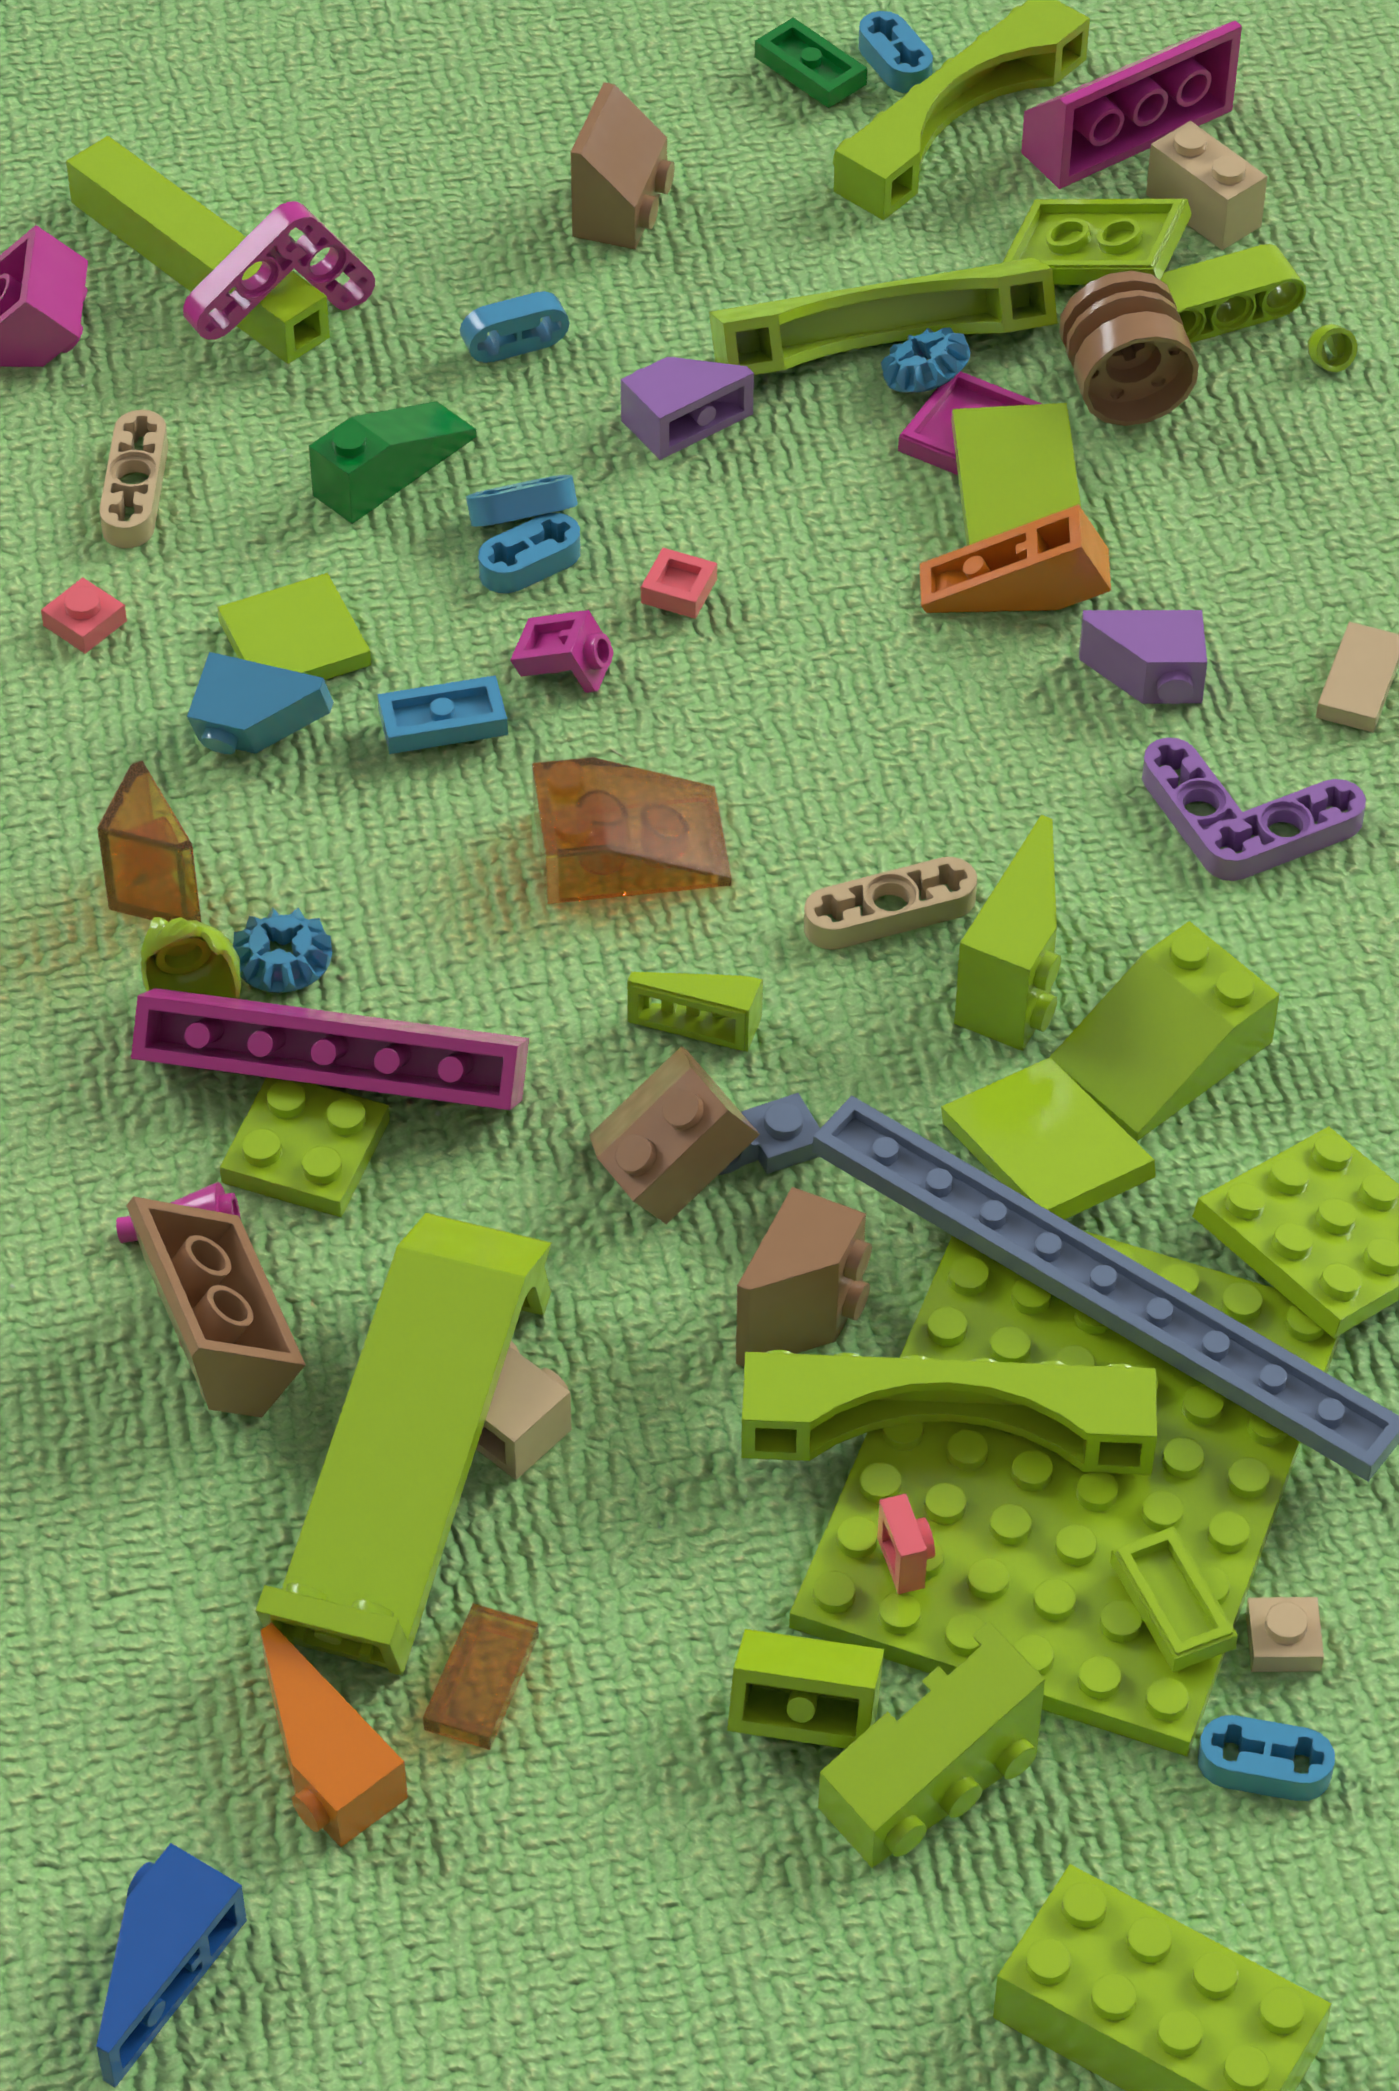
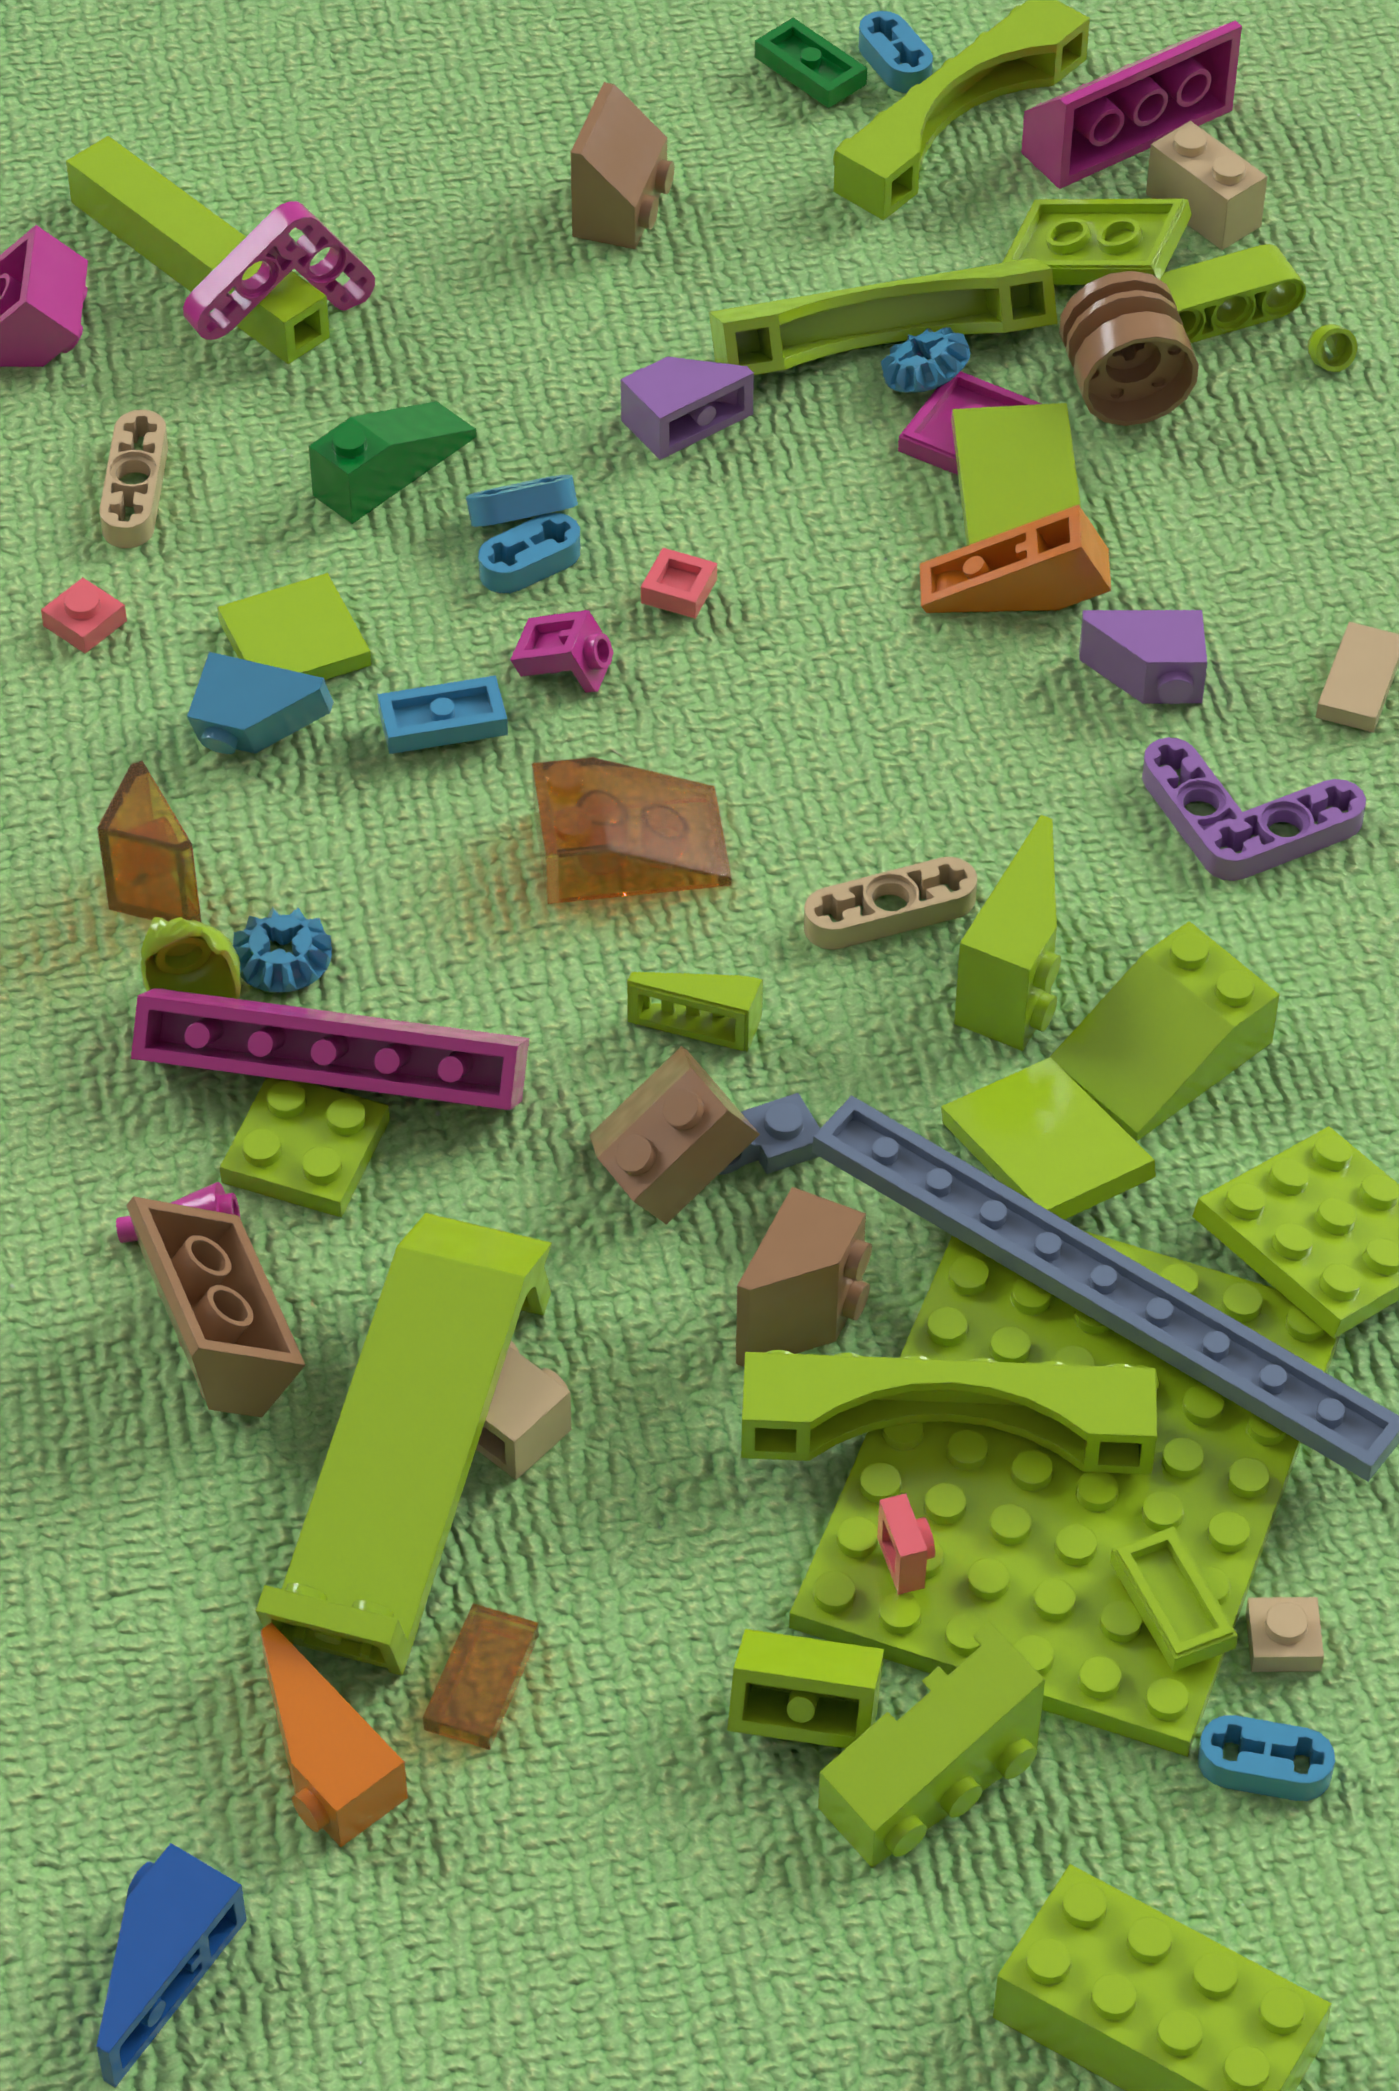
(514, 327): dark azure beam -> none

